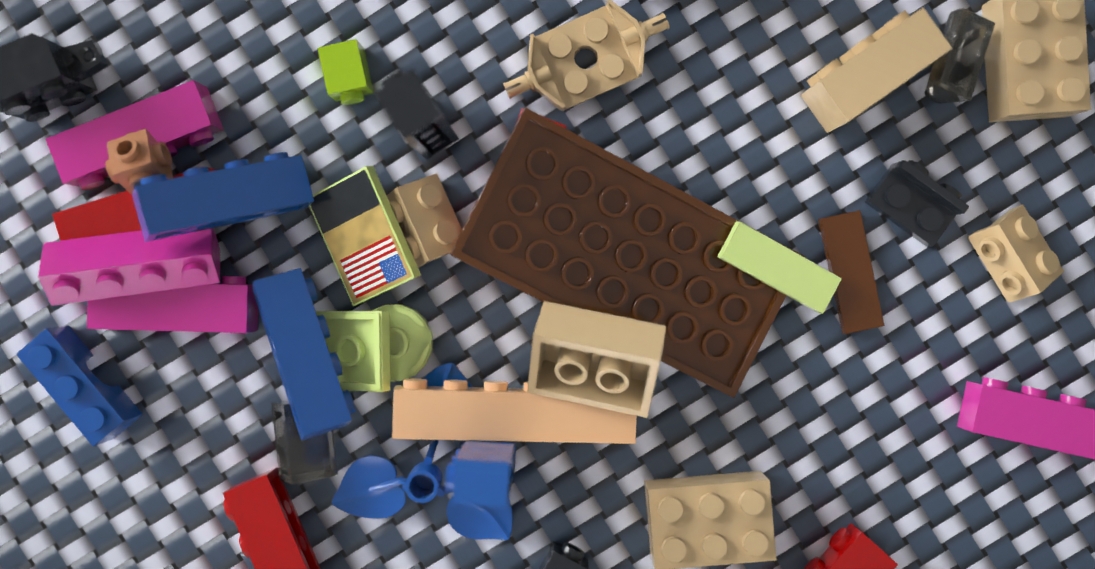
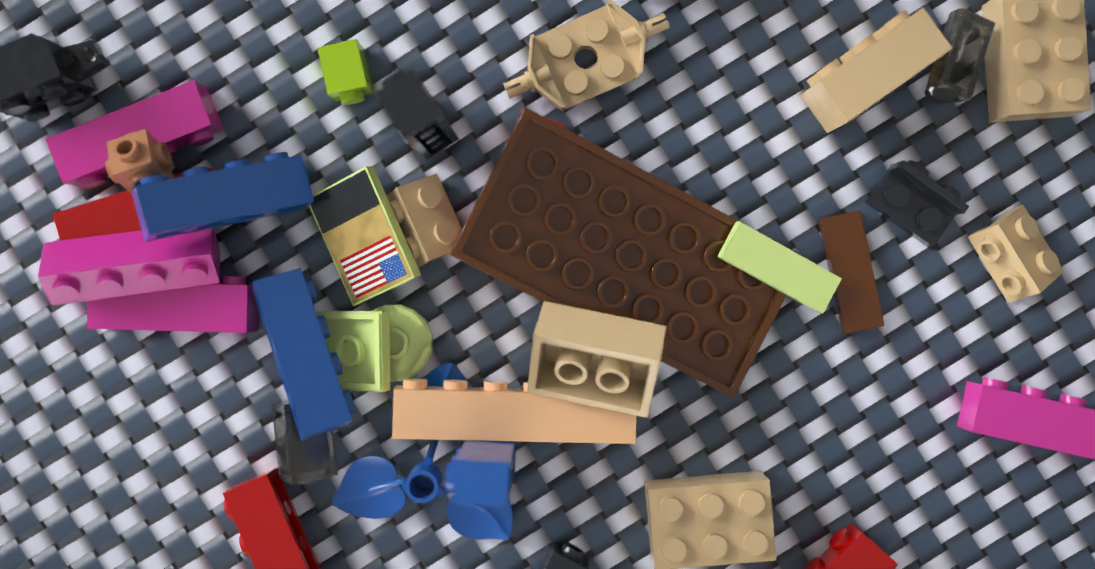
(60, 366): blue arch -> none

